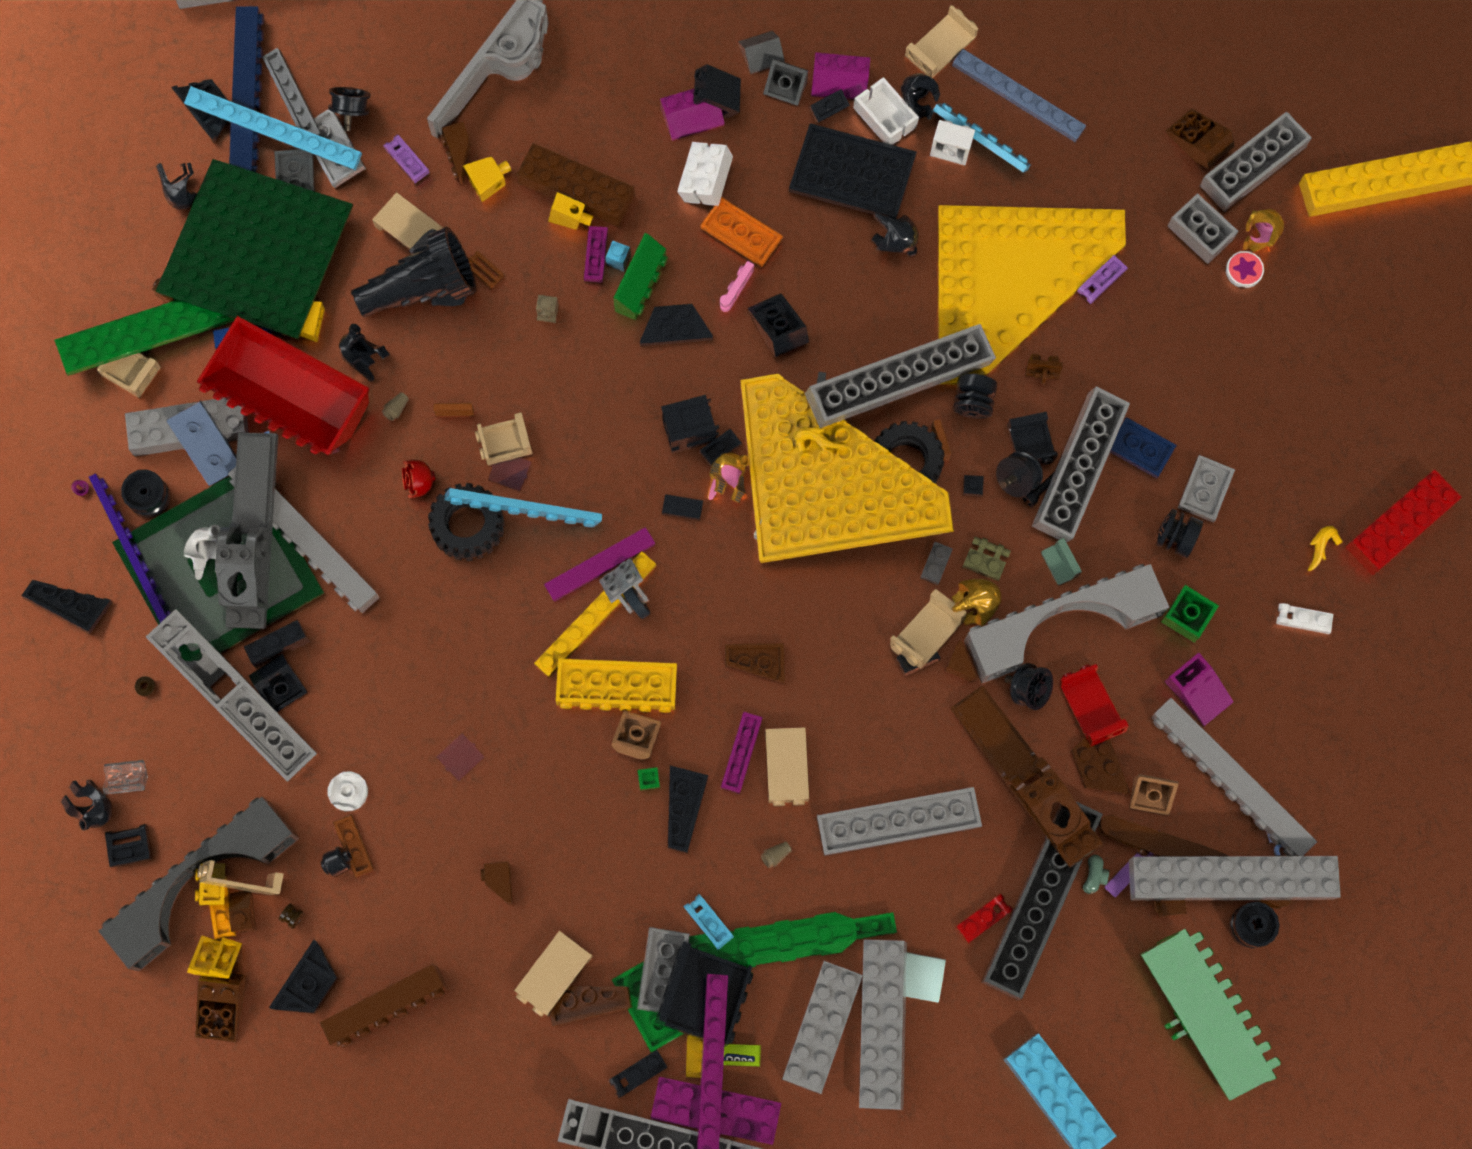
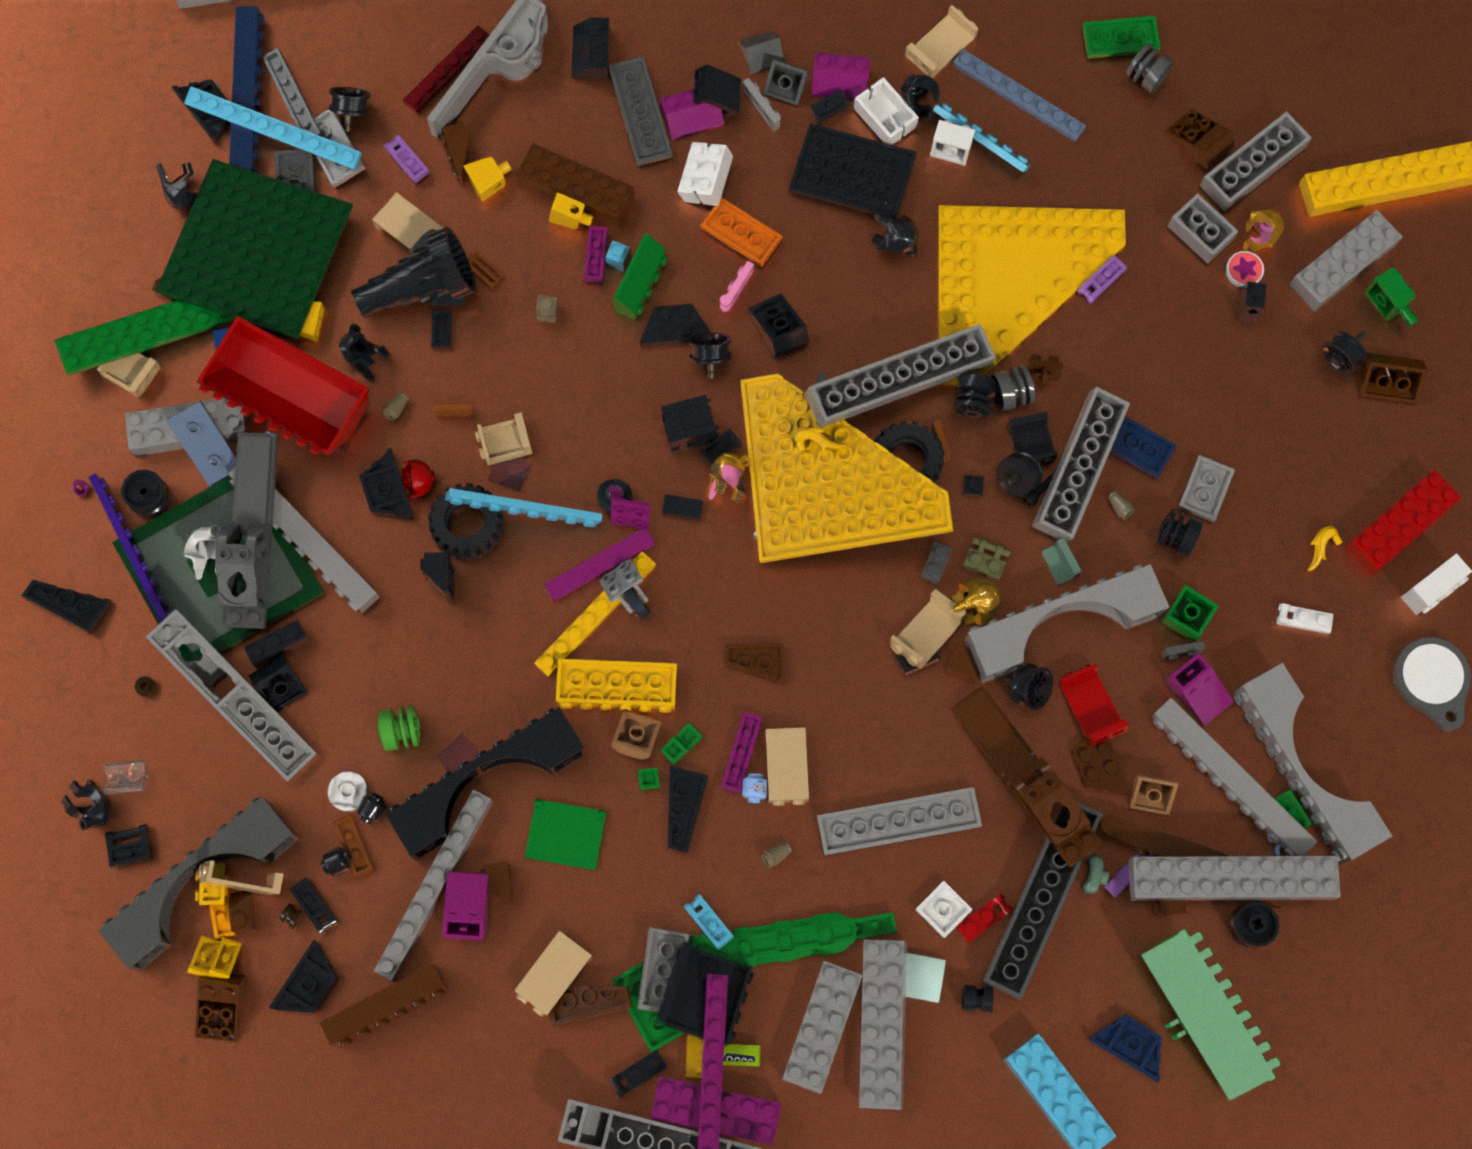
(313, 905): none -> black plate
(371, 808): none -> black head
(385, 488): none -> black wing
(402, 727): none -> bright green wheel
(425, 817): none -> black arch
(433, 886): none -> light grey brick
(440, 573): none -> black slope
(441, 329): none -> black tile
(446, 70): none -> dark red plate
(466, 906): none -> magenta slope
(565, 834): none -> green piece
(591, 48): none -> black slope
(616, 498): none -> magenta plate
(640, 111): none -> dark grey plate
(682, 743): none -> green slope
(710, 350): none -> black wheel
(755, 788): none -> light blue head
(761, 103): none -> light grey plate
(943, 909): none -> white plate
(977, 999): none -> black wheel
(1015, 387): none -> dark grey wheel
(1120, 36): none -> green plate
(1121, 505): none -> dark tan cone
(1132, 1045): none -> dark blue wing
(1149, 68): none -> dark grey wheel
(1176, 652): none -> dark grey plate
(1251, 297): none -> black torso
(1294, 808): none -> green plate
(1344, 824): none -> light grey arch
(1345, 260): none -> light grey brick
(1345, 352): none -> black wheel
(1392, 296): none -> green brick
(1392, 378): none -> reddish brown slope
(1434, 680): none -> piece
(1437, 585): none -> white brick

